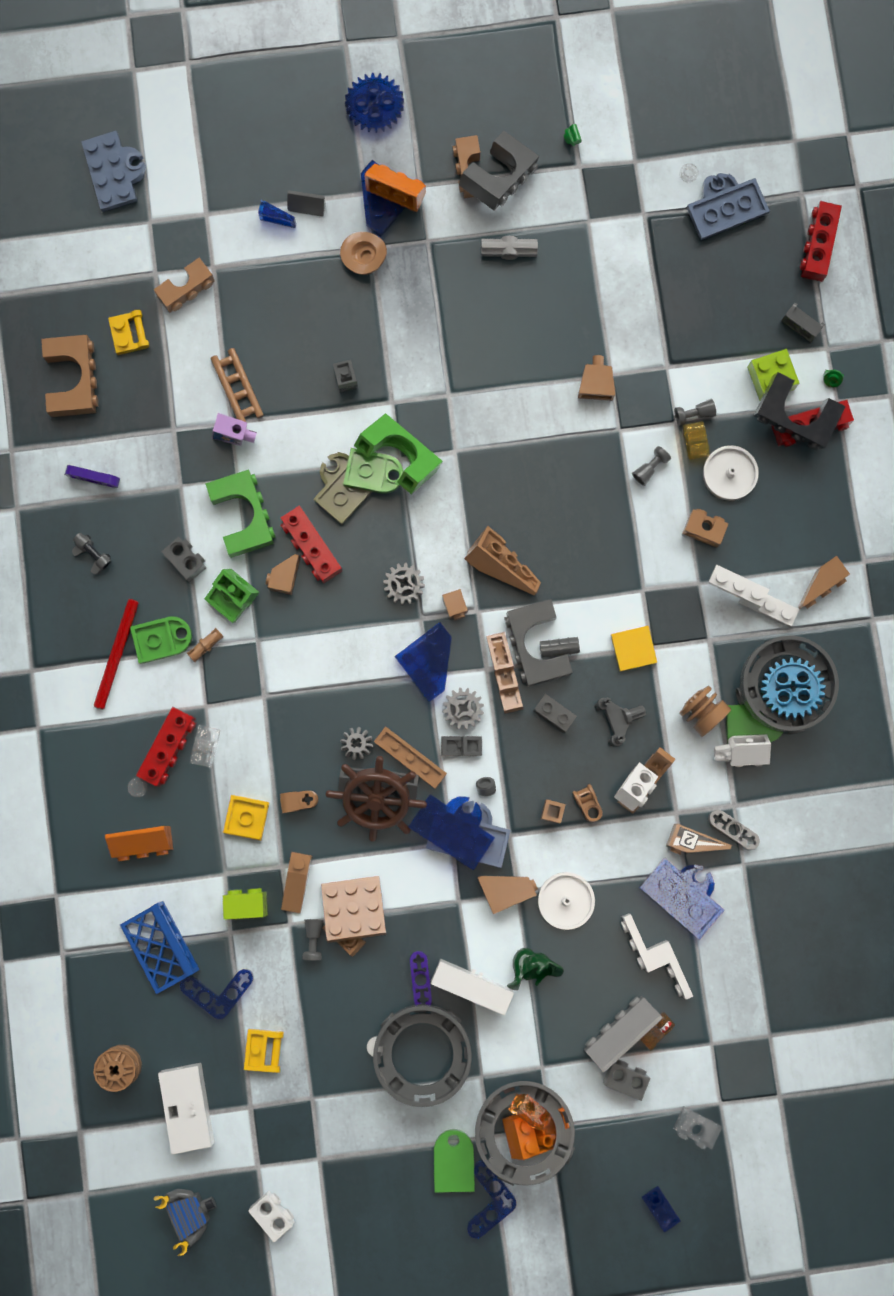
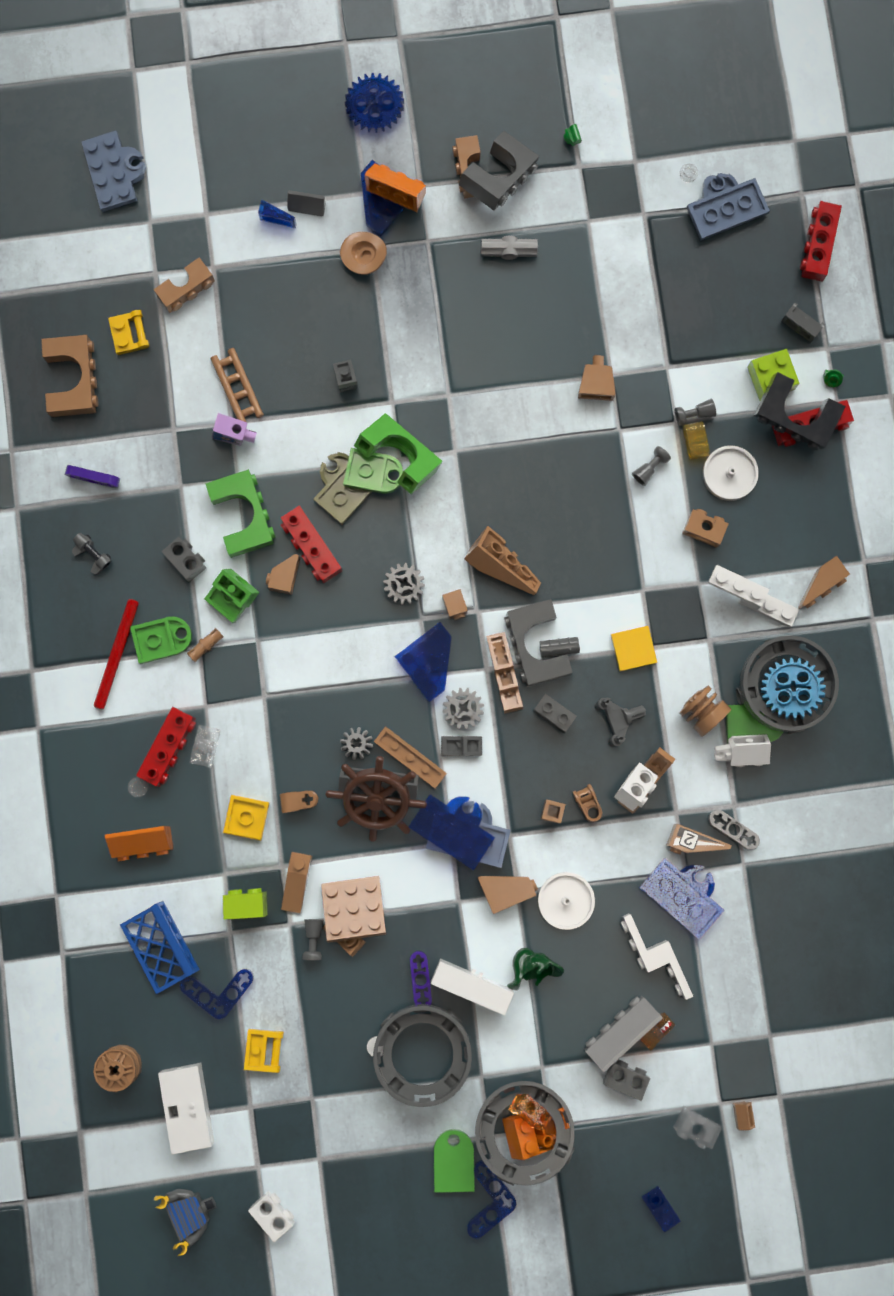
(486, 786): dark grey tile -> none
(744, 1115): none -> medium nougat piece

